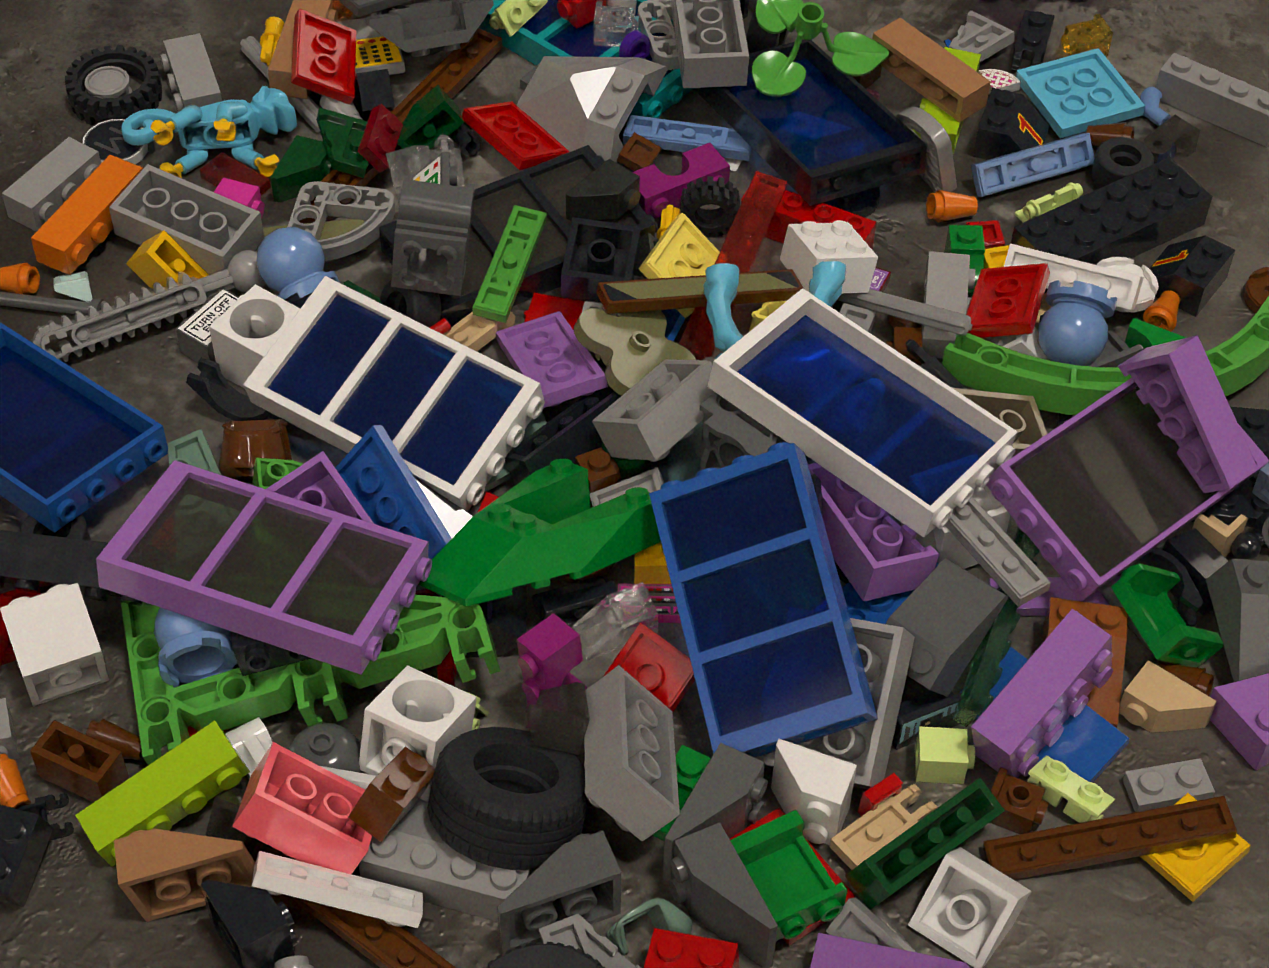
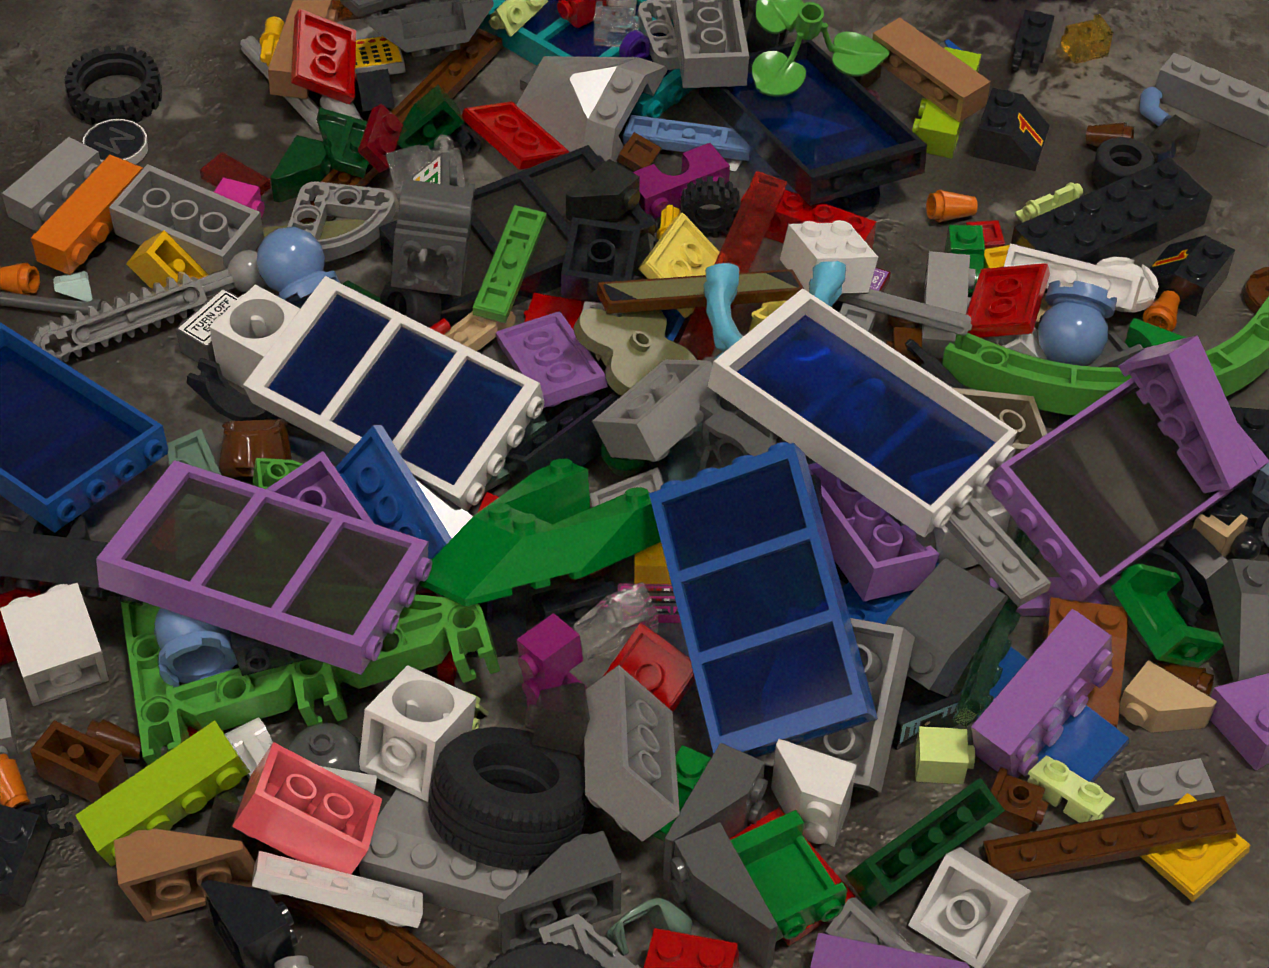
(108, 82): light grey wheel -> none
(189, 72): light grey brick -> none
(215, 126): medium azure animal -> none
(392, 794): reddish brown brick -> none
(601, 470): reddish brown brick -> none
(879, 827): tan hinge -> none
(880, 792): red tile -> none
(939, 156): light grey beam -> none
(982, 36): light grey wing -> none
(1001, 80): white tile -> none
(1032, 164): medium blue plate -> none
(1079, 92): medium azure plate -> none

